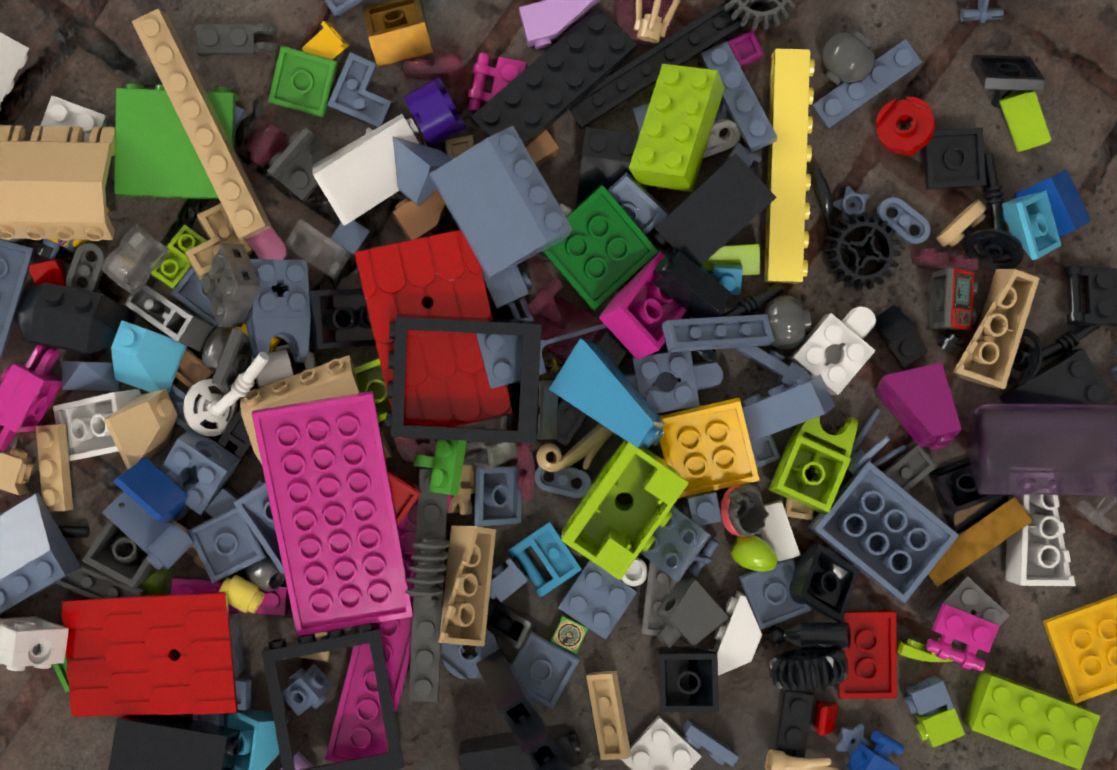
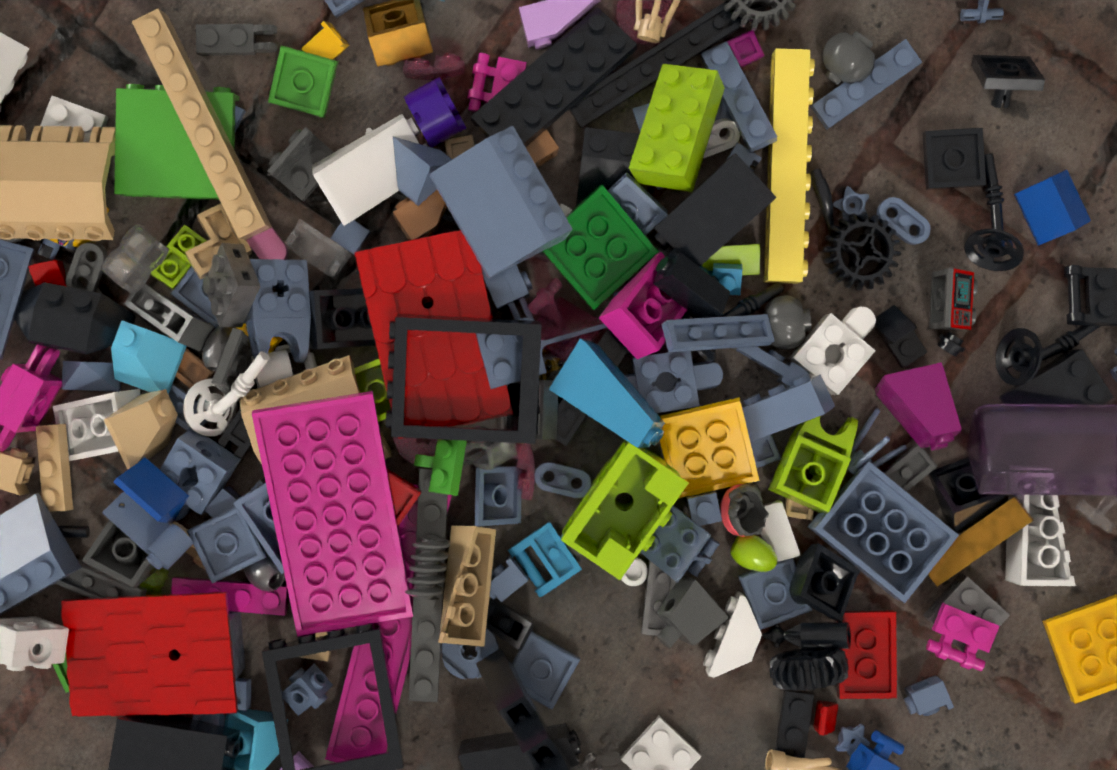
(242, 594): light yellow brick -> none
(266, 144): clear pink brick -> none
(351, 93): sand blue plate -> none
(462, 502): tan plate -> none
(569, 634): tile -> none
(587, 446): tan plant -> none
(597, 599): sand blue plate -> none
(608, 715): tan plate -> none
(688, 679): black slope -> none
(718, 749): sand blue plate -> none
(910, 140): red plate -> none
(914, 650): lime slope -> none
(935, 261): clear pink slope -> none
(939, 727): lime brick -> none
(970, 216): tan plate -> none
(1000, 329): tan wedge -> none
(1025, 120): lime slope -> none
(1031, 719): lime brick -> none
(1032, 223): medium azure slope -> none

